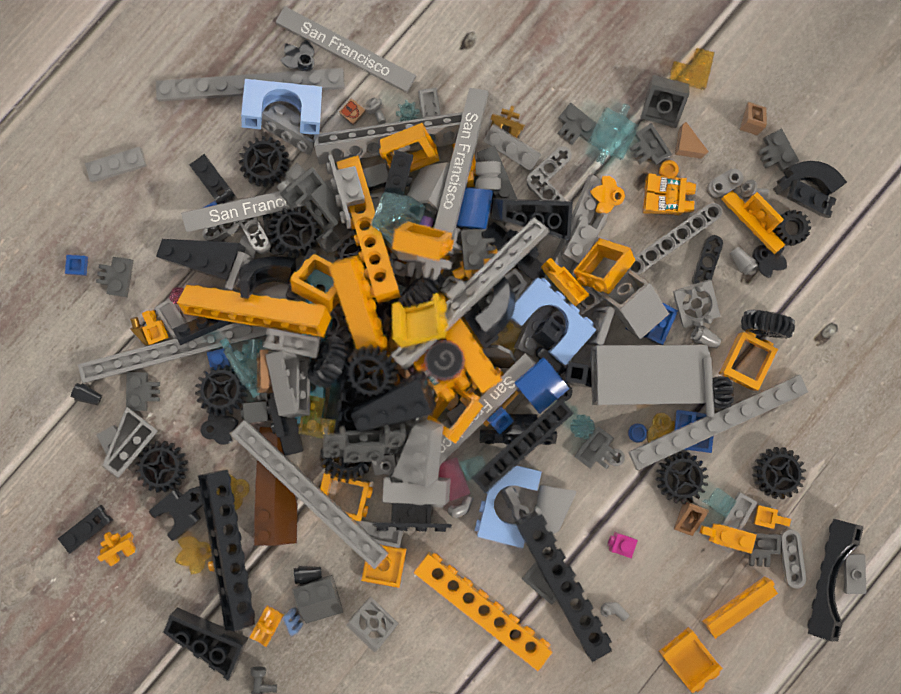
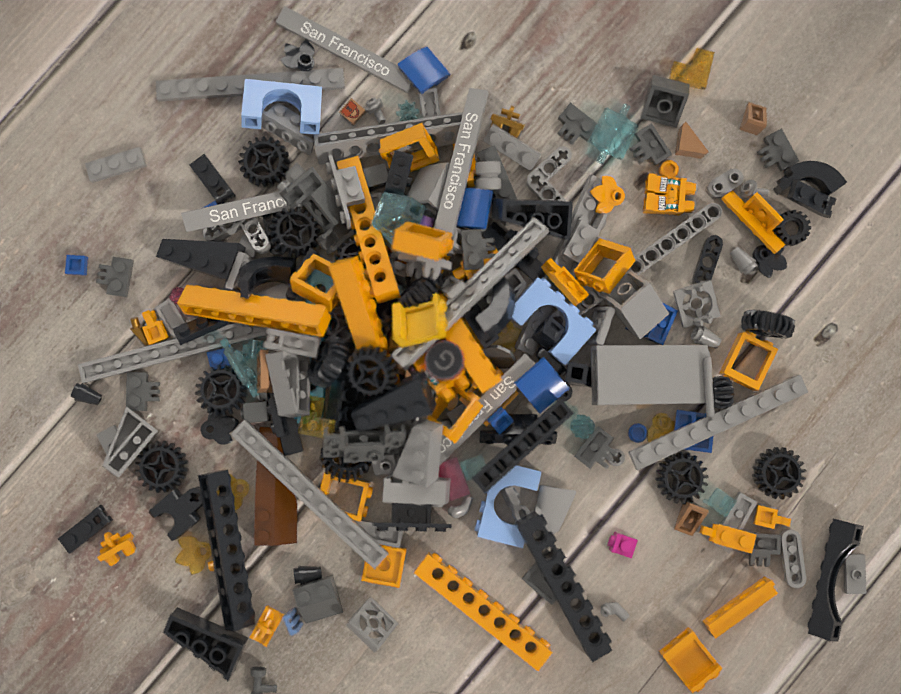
(423, 69): none -> blue slope

